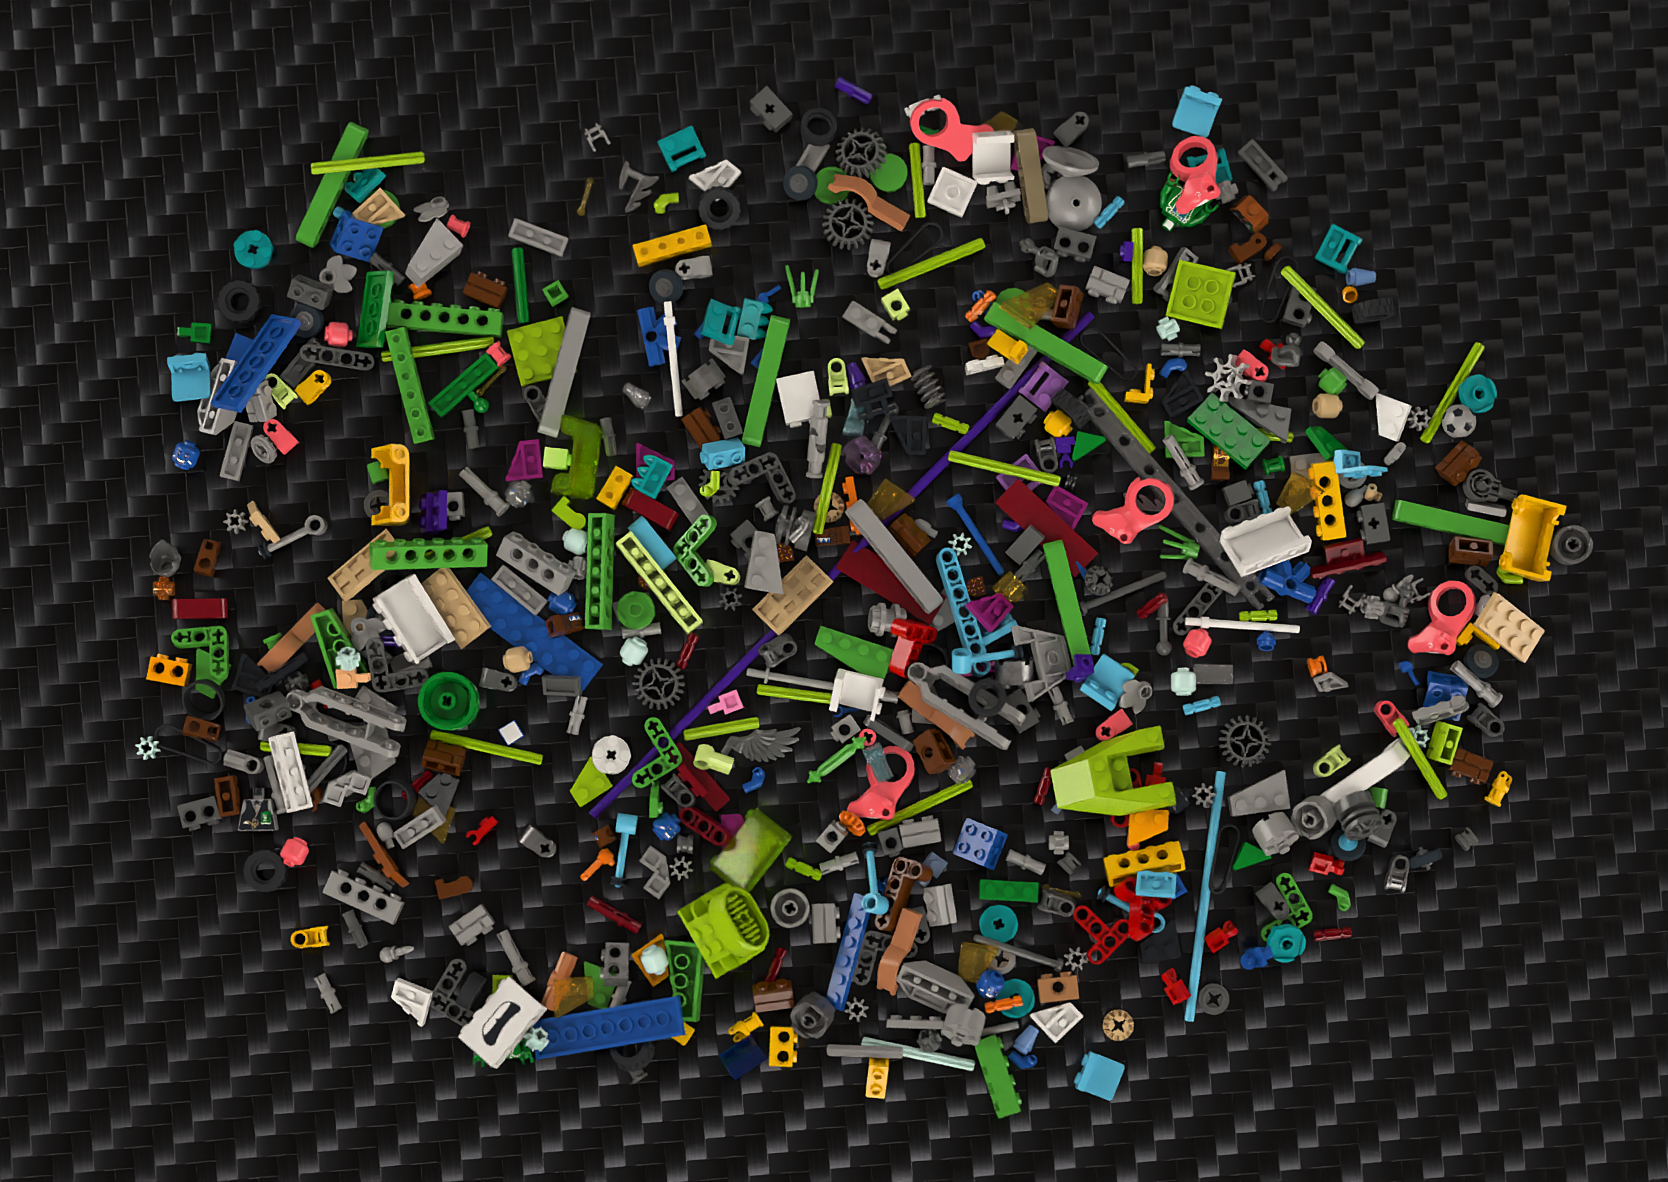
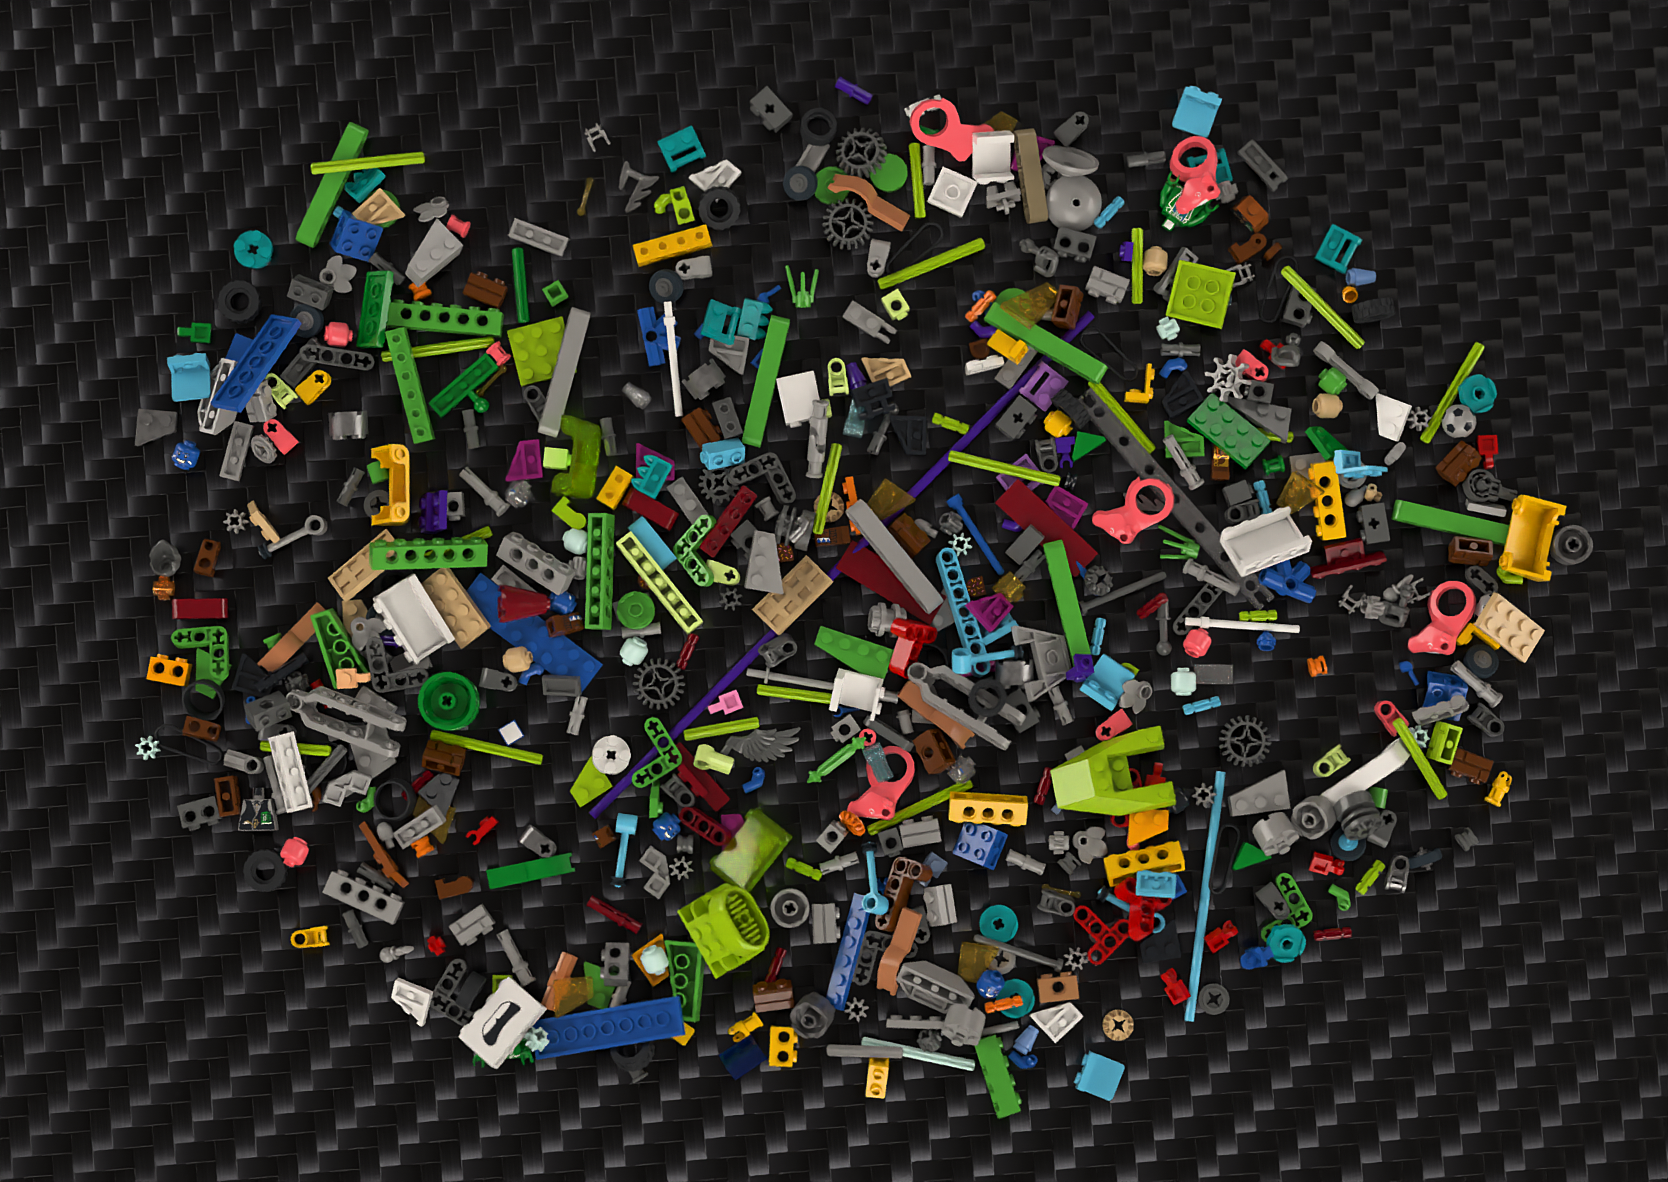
(154, 425): none -> flat silver wing
(328, 993): light grey pin -> none
(348, 424): none -> flat silver brick
(348, 659): light aqua gear -> none
(350, 486): none -> dark grey pin
(422, 846): none -> orange wheel
(436, 945): none -> red plate
(520, 603): none -> dark red cone
(529, 871): none -> green piece
(604, 857): orange piece -> none
(681, 205): none -> lime leg
(713, 486): lime arm -> none
(728, 521): none -> dark red bracket
(870, 452): clear purple plate -> none
(927, 387): flat silver piece -> none
(950, 523): none -> dark grey gear
(979, 801): none -> yellow brick
(1008, 890): green arch -> none
(1093, 844): none -> light grey plate
(1321, 595): dark purple pin -> none
(1328, 682): light grey piece -> none
(1370, 876): none -> lime axle
(1487, 446): none -> red plate

